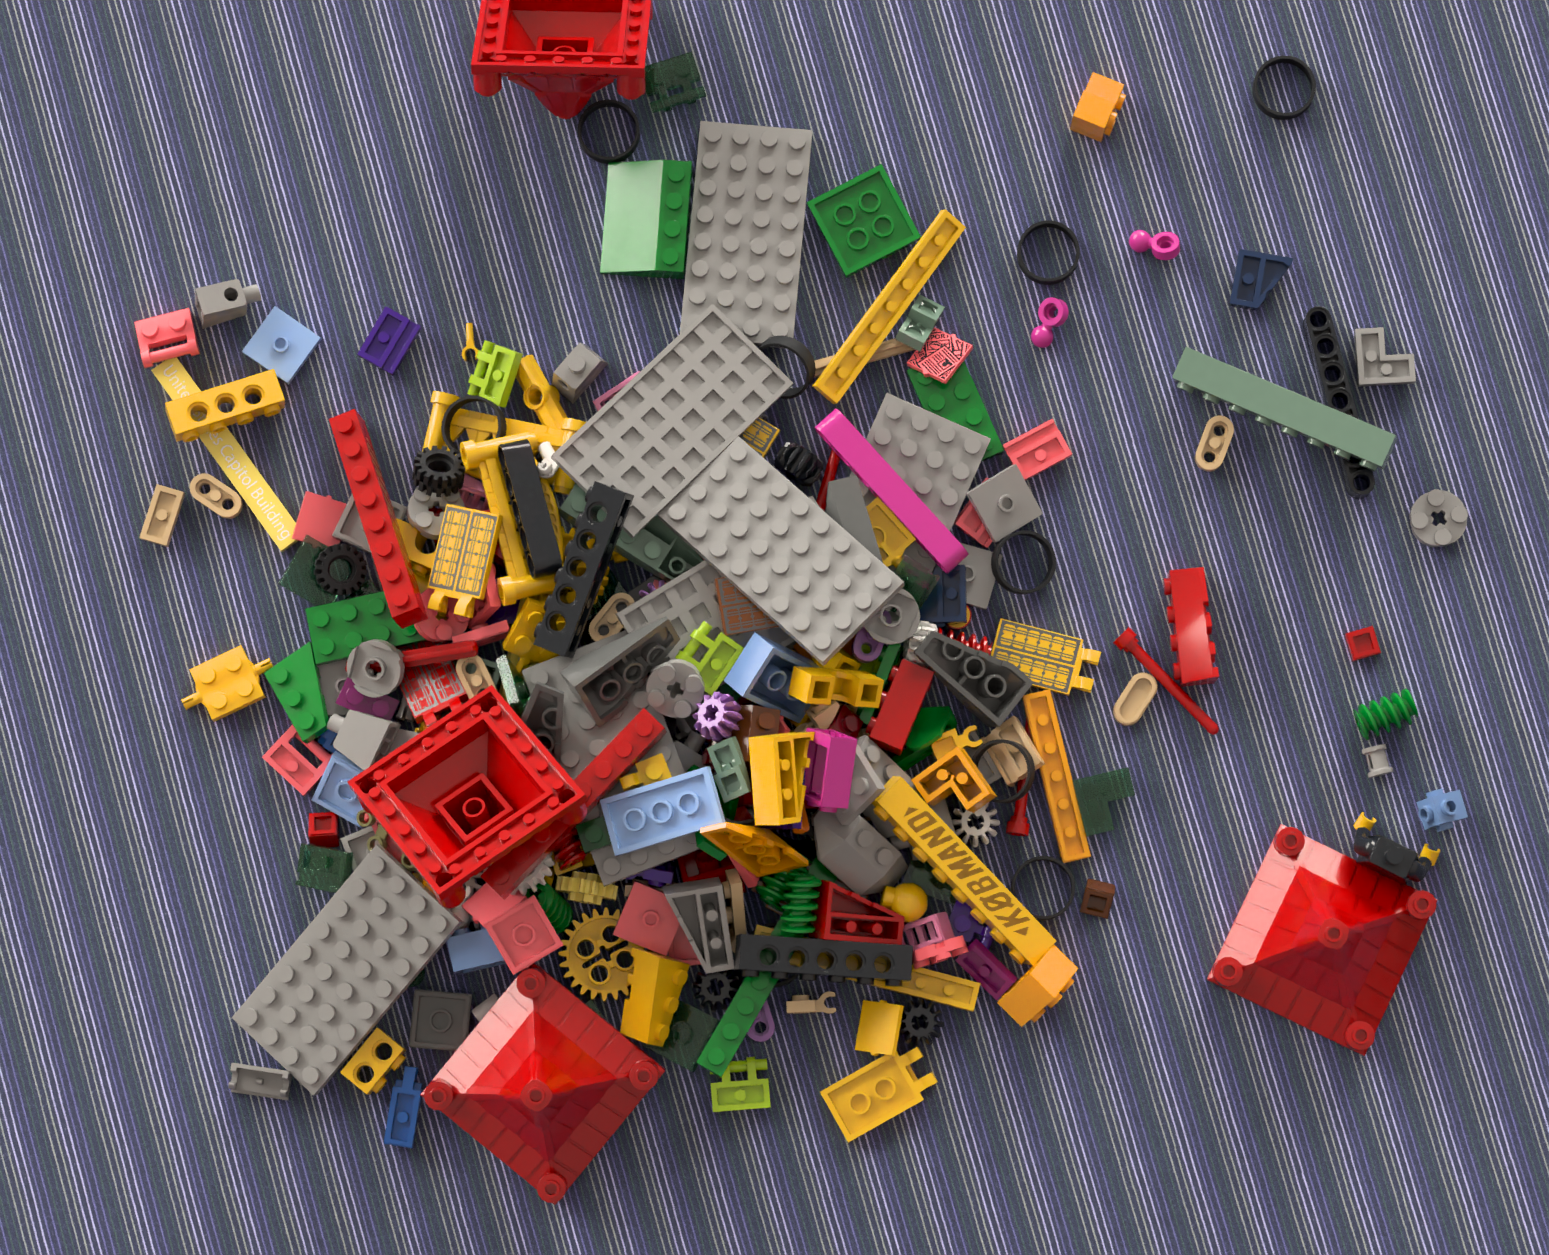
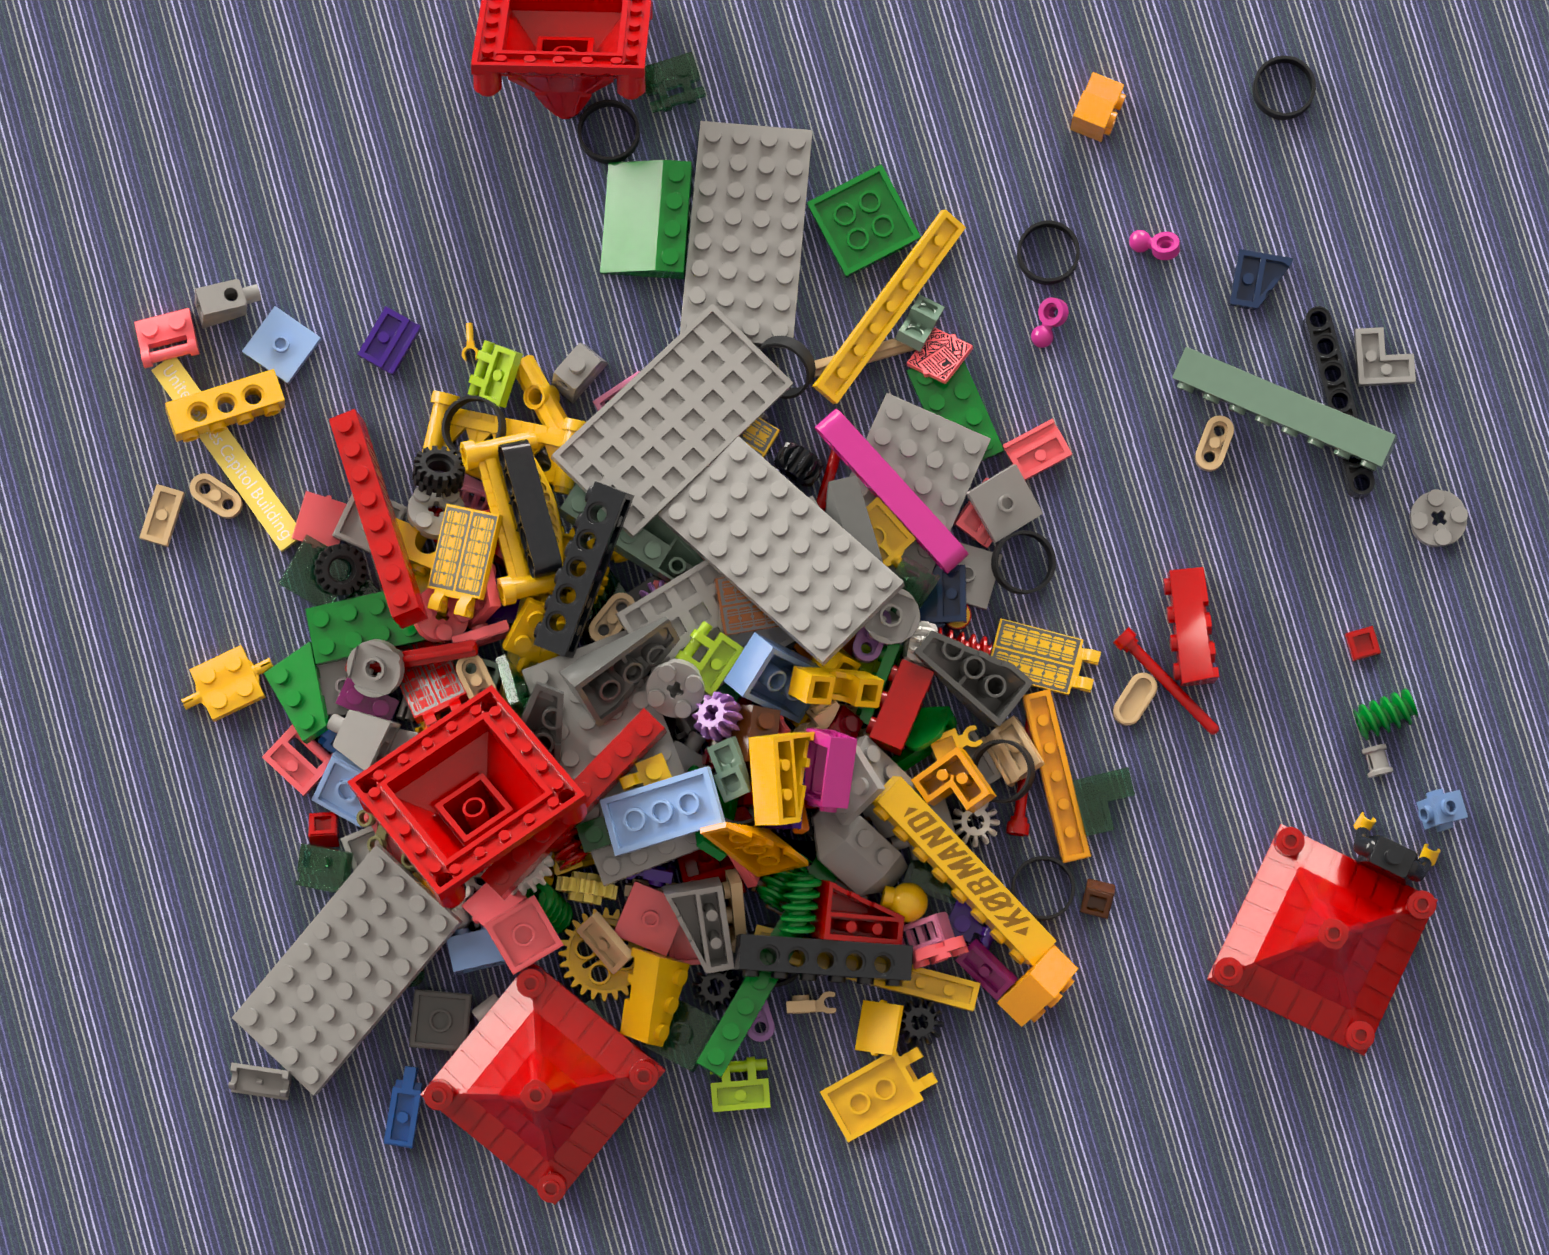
(368, 1056): yellow brick -> none
(547, 467): white arm -> none
(605, 942): none -> tan plate

